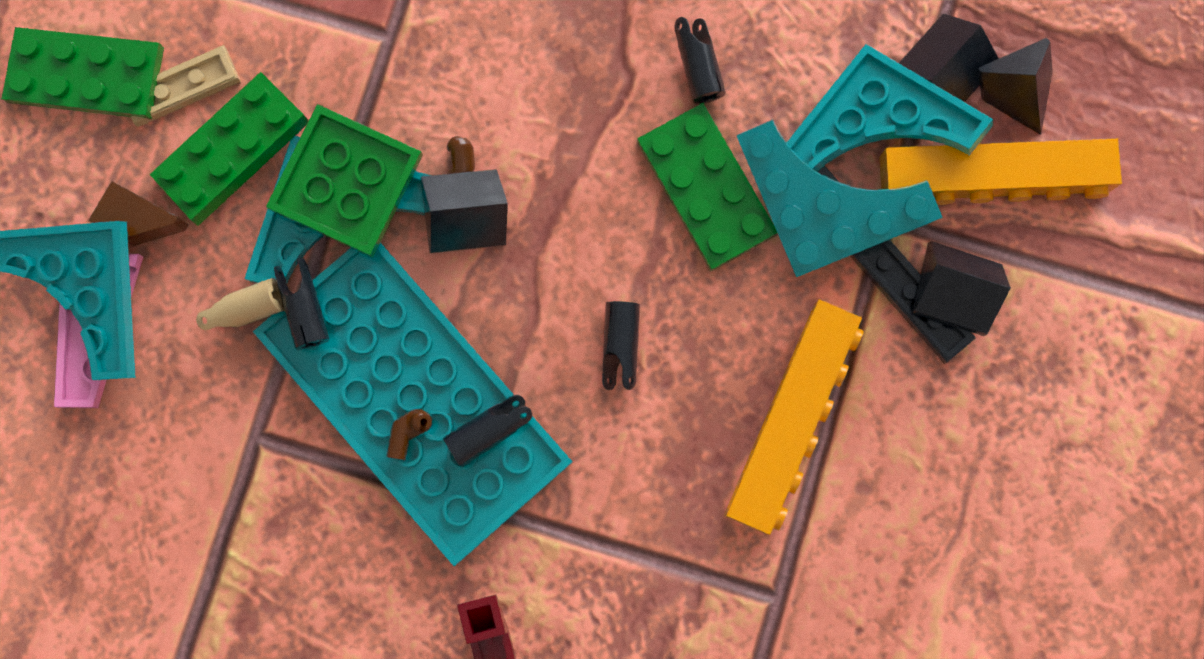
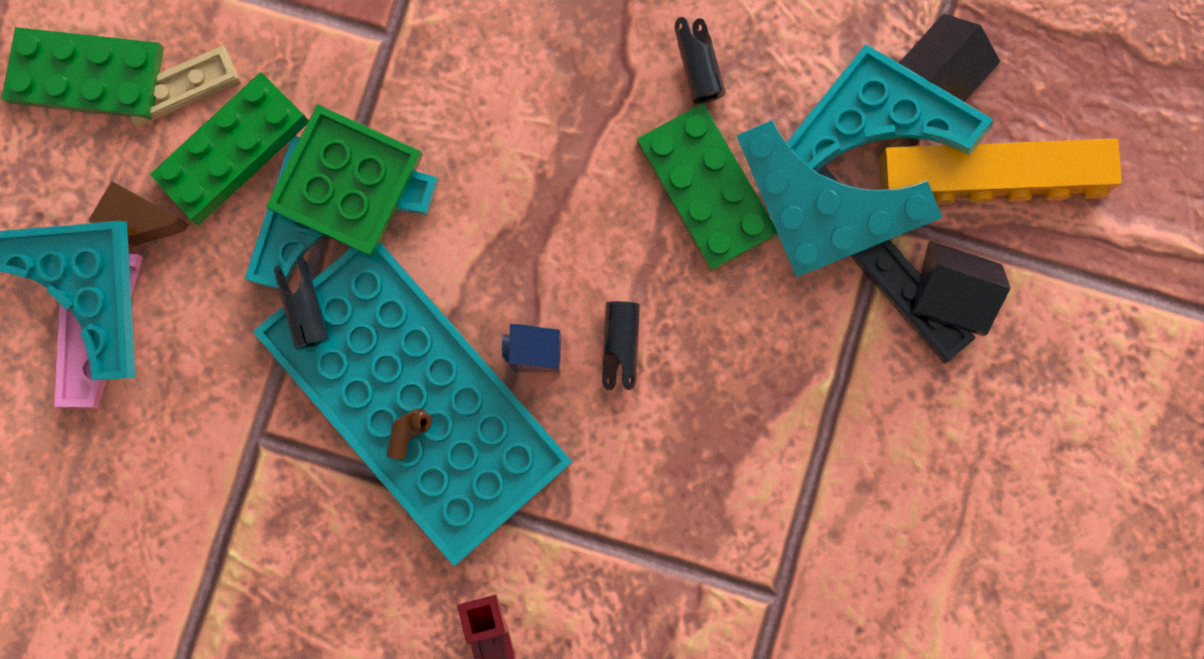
(243, 306): tan piece -> none
(461, 155): reddish brown arm -> none
(464, 210): black slope -> none
(487, 430): black piece -> none
(532, 348): none -> dark blue slope
(793, 416): light orange brick -> none
(1020, 83): black slope -> none

